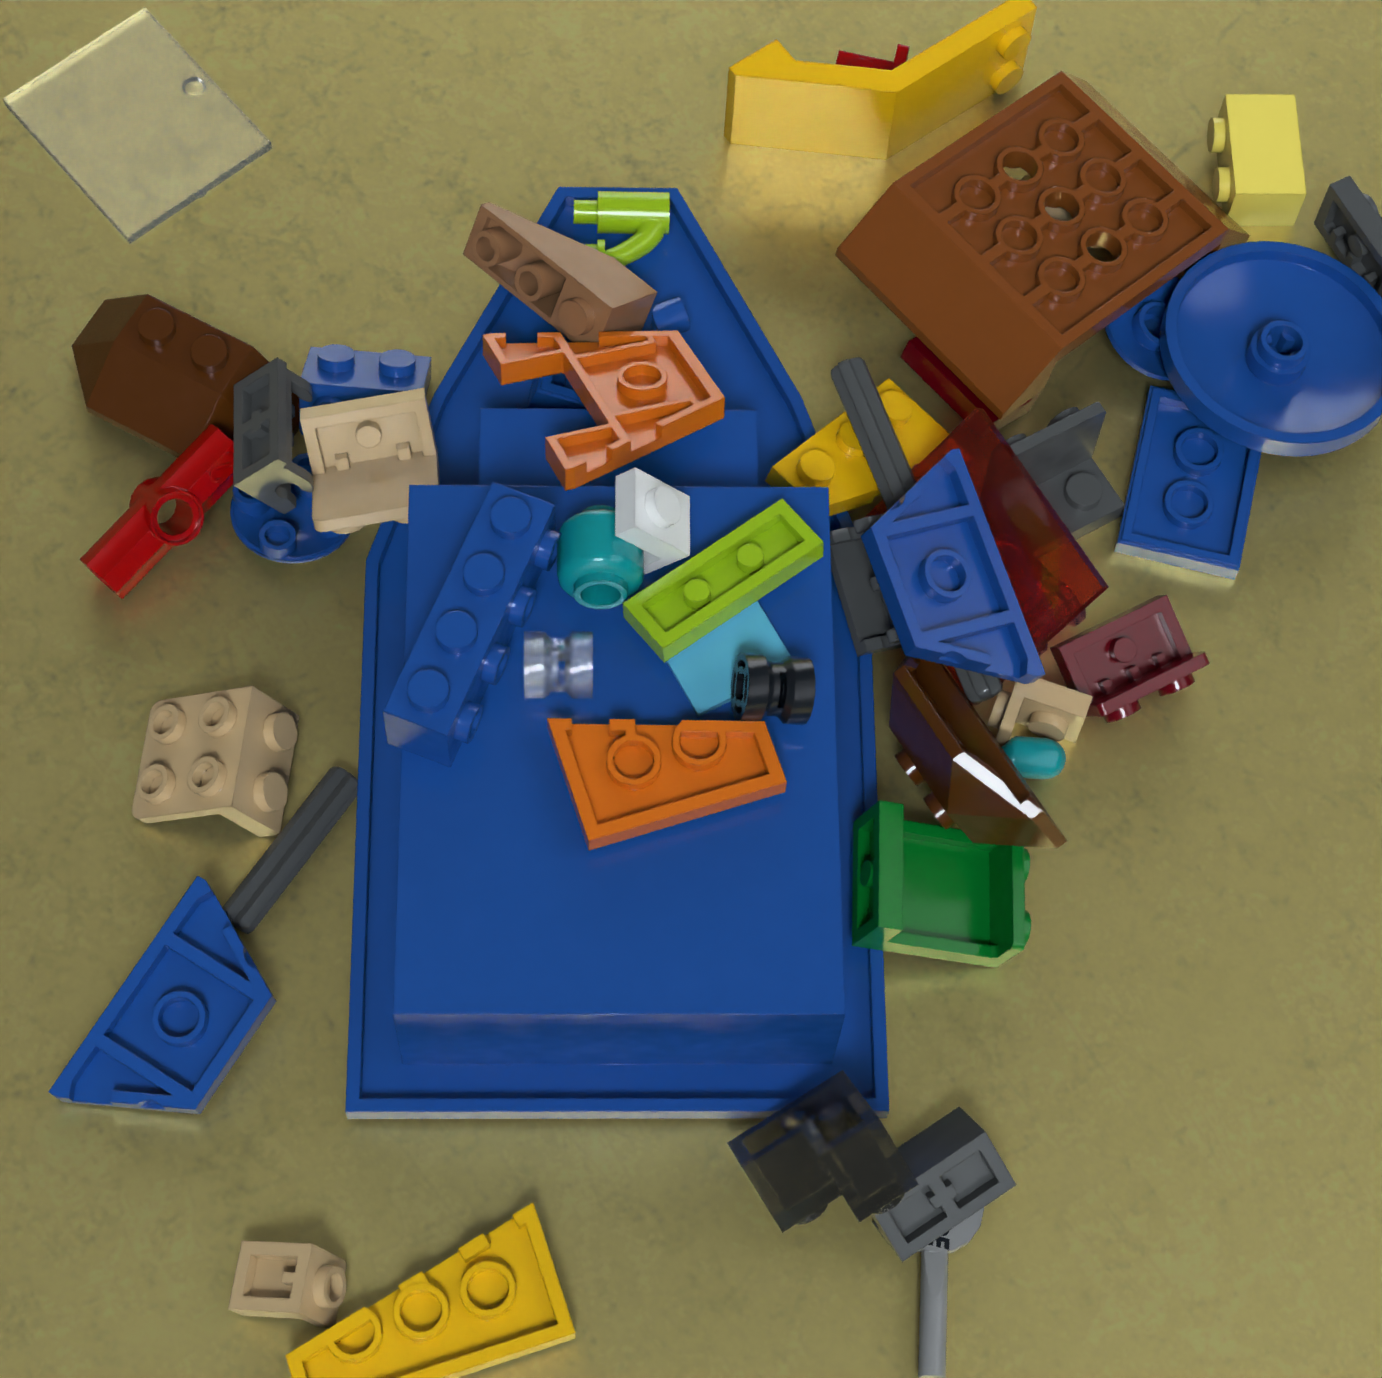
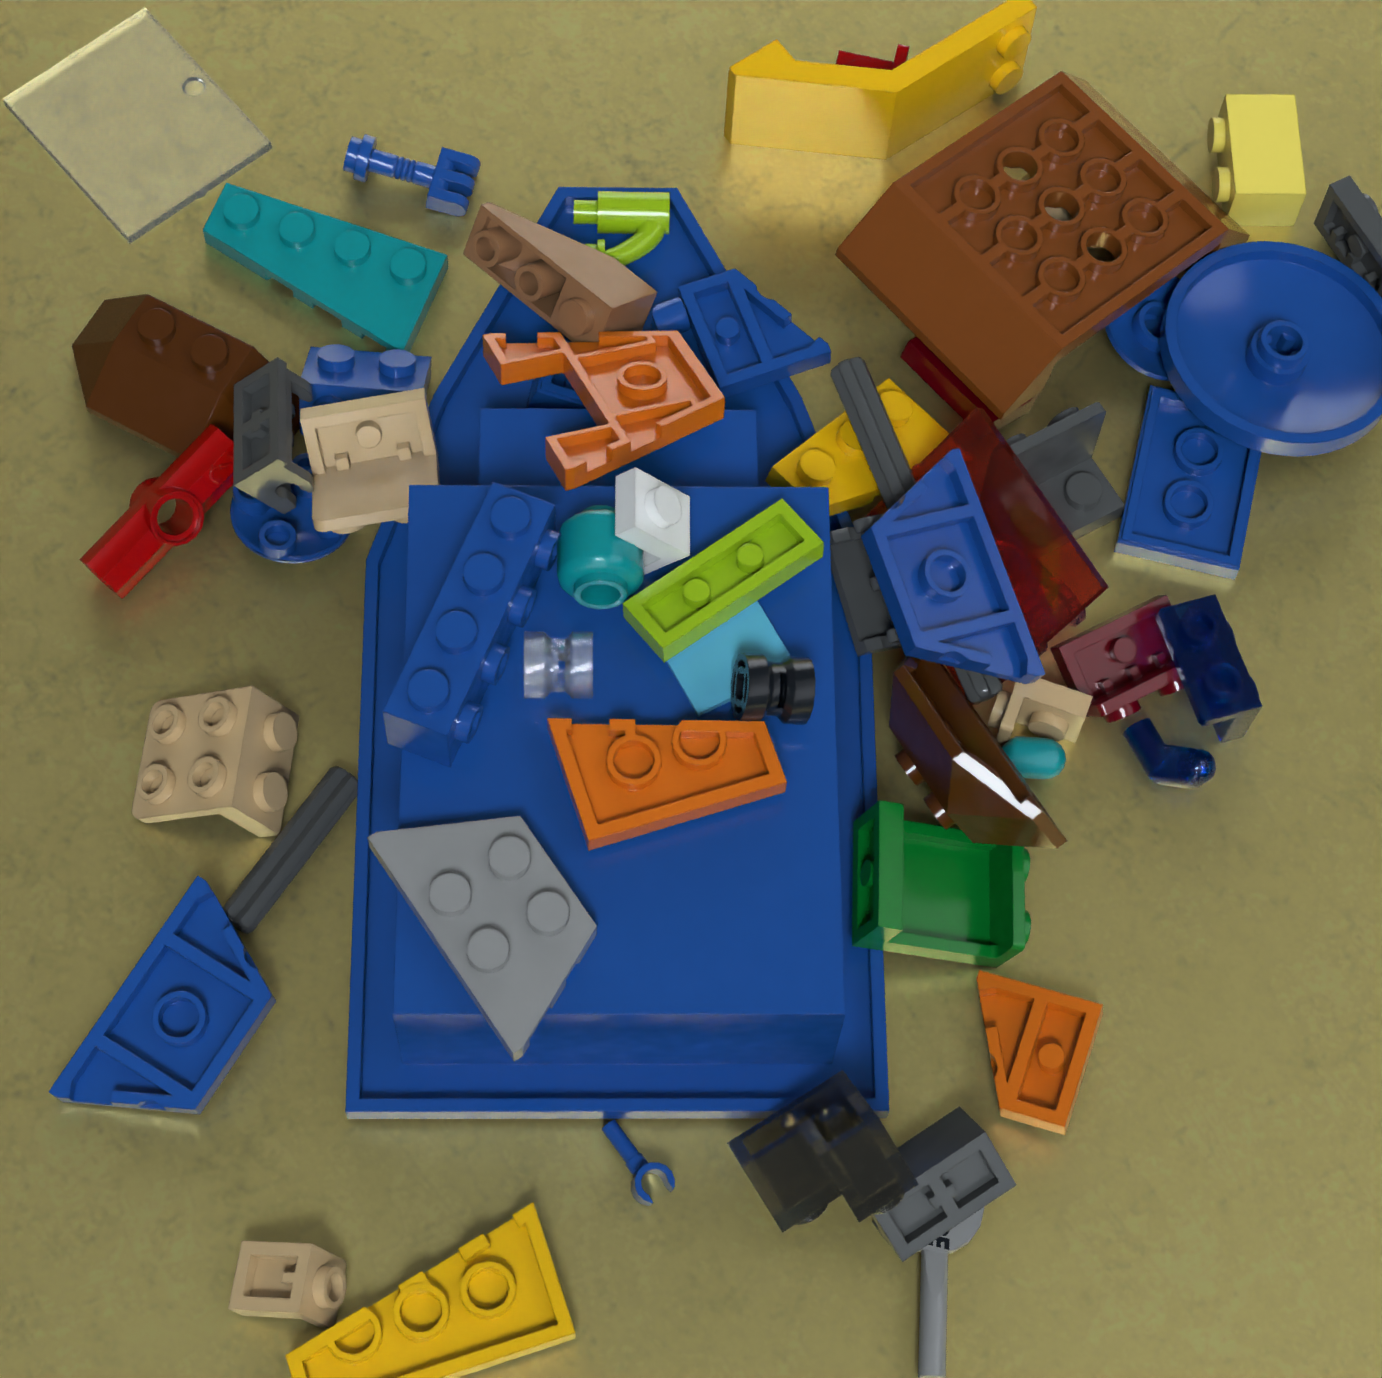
(352, 272): none -> teal wing
(447, 181): none -> blue hinge
(493, 914): none -> light grey wing
(637, 1163): none -> blue hand
(745, 335): none -> blue wing
(1037, 1048): none -> orange wing
(1169, 763): none -> clear blue arm
(1210, 666): none -> clear blue bracket

